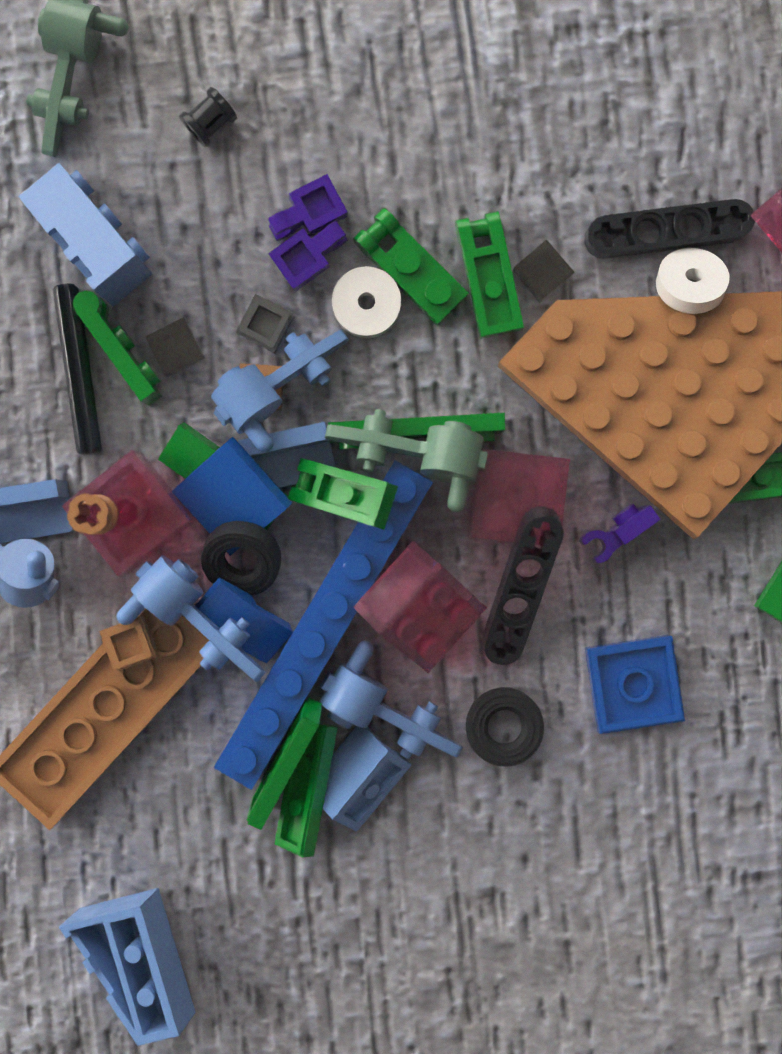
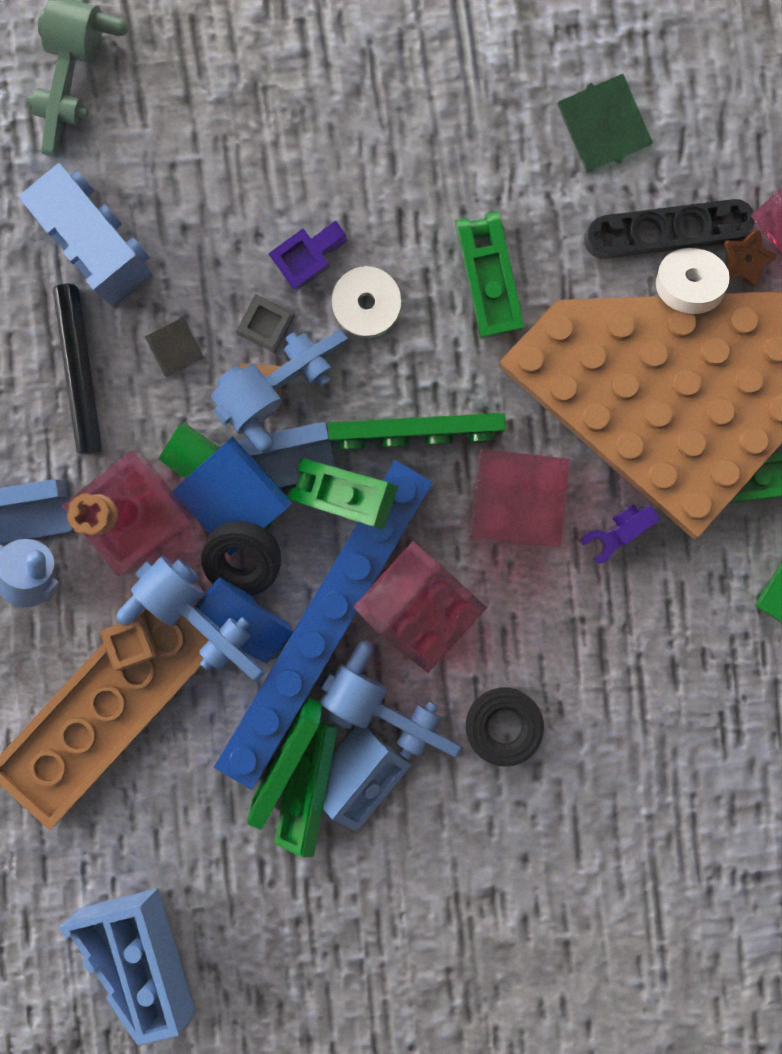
(117, 346): green plate -> none
(208, 116): black bush -> none
(313, 207): dark purple plate -> none
(411, 268): green plate -> none
(448, 454): sand green piece -> none
(527, 588): black beam -> none
(543, 271): clear smoke tile -> none
(604, 123): none -> clear green piece
(634, 684): blue tile -> none
(759, 258): none -> reddish brown plate

